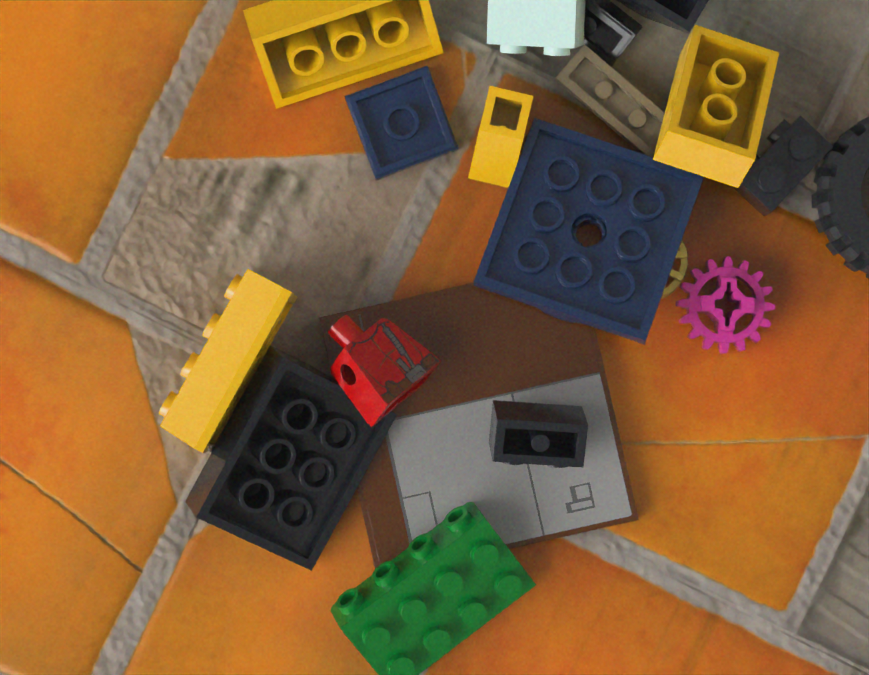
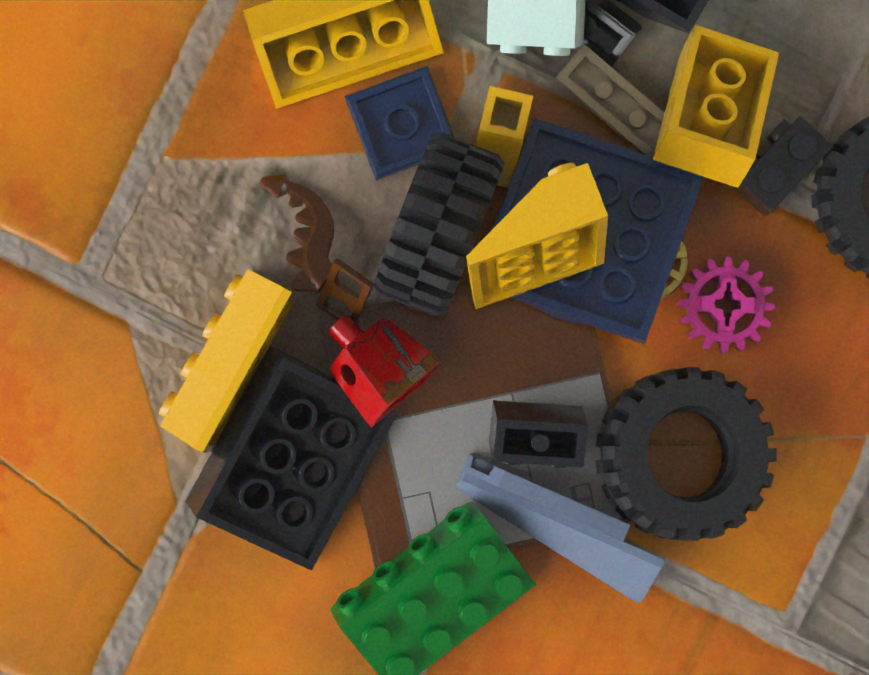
(316, 242): none -> reddish brown piece
(438, 224): none -> black tyre
(543, 238): none -> yellow slope
(564, 525): none -> sand blue wedge
(742, 447): none -> black tyre

